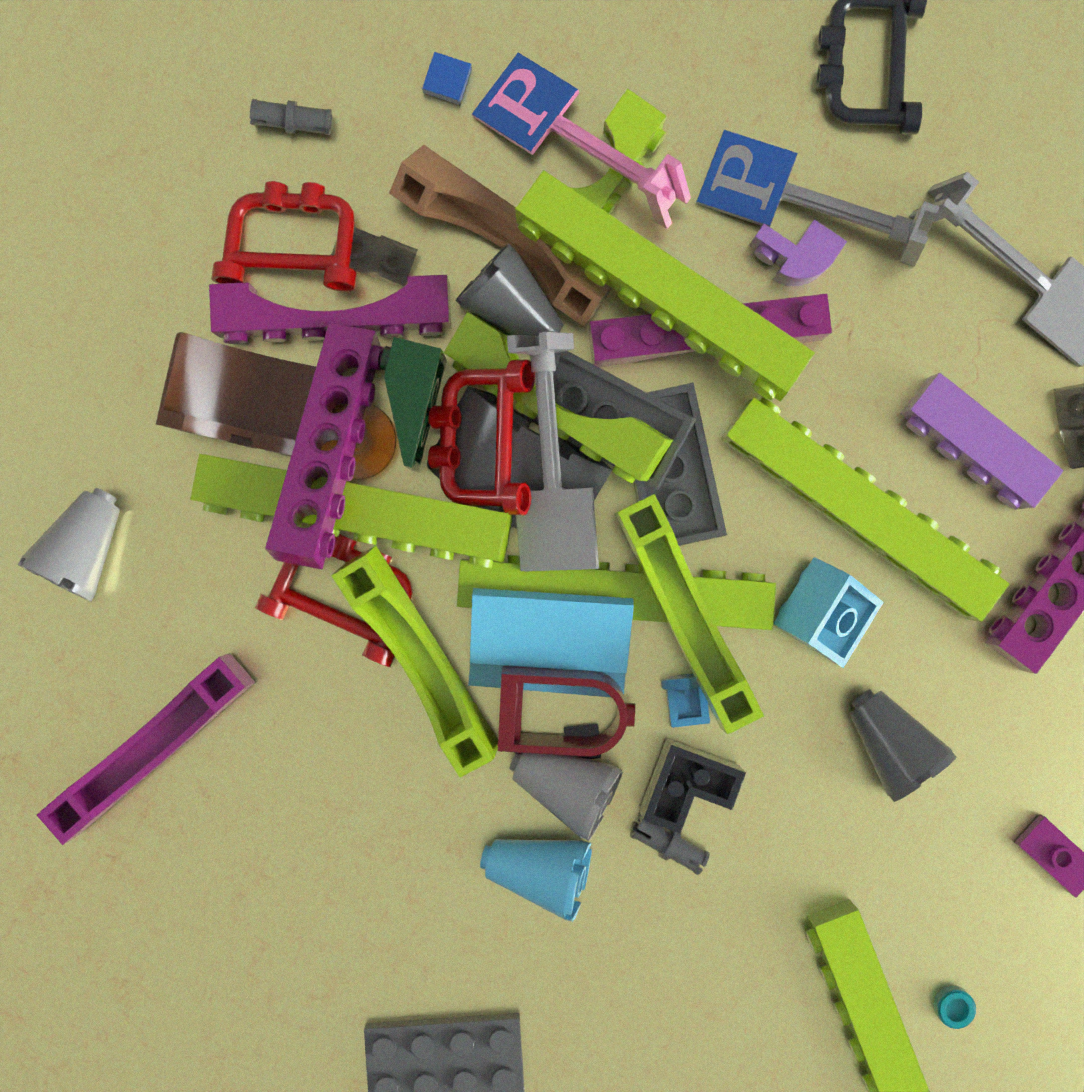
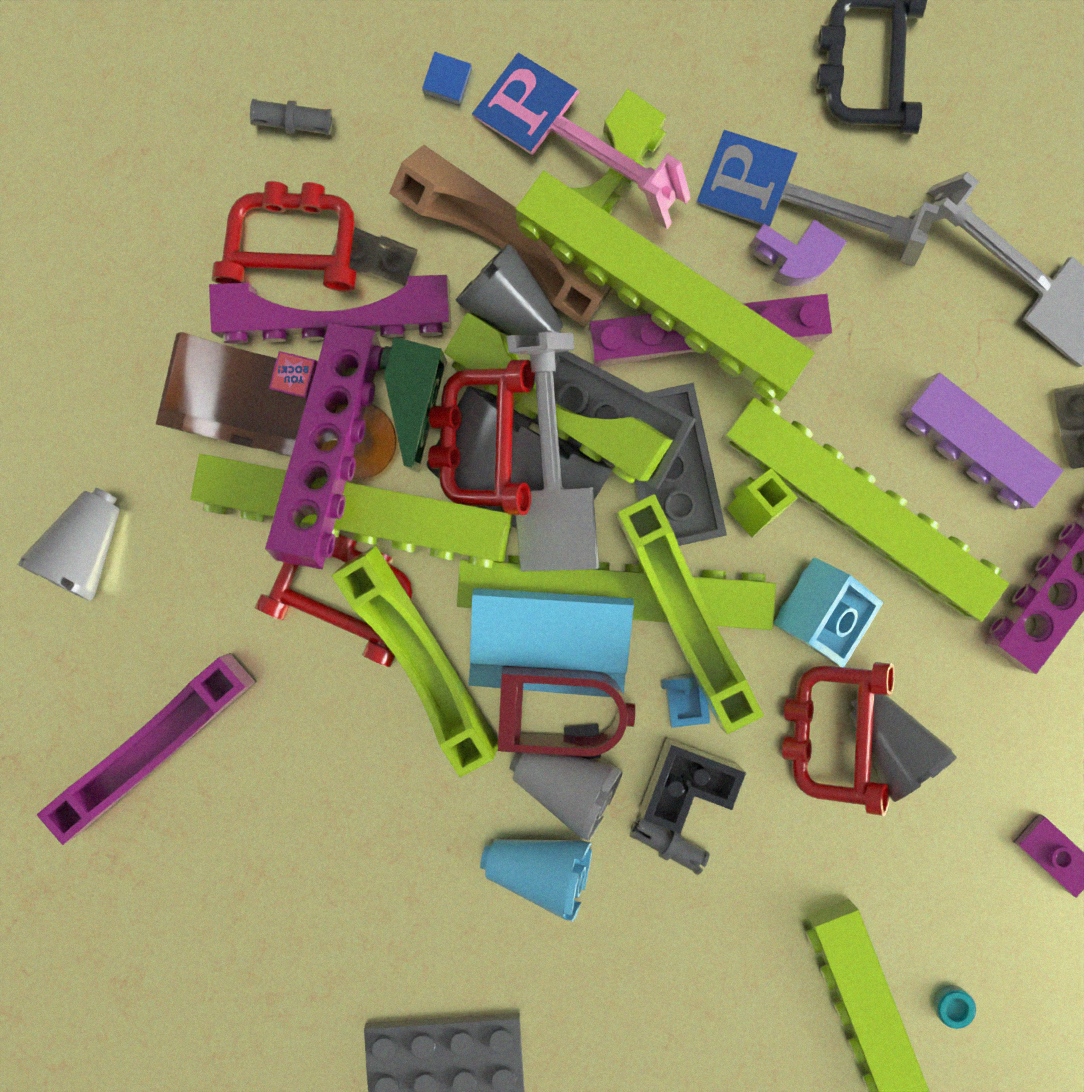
(293, 374): none -> tile
(760, 501): none -> lime brick
(799, 748): none -> red bar

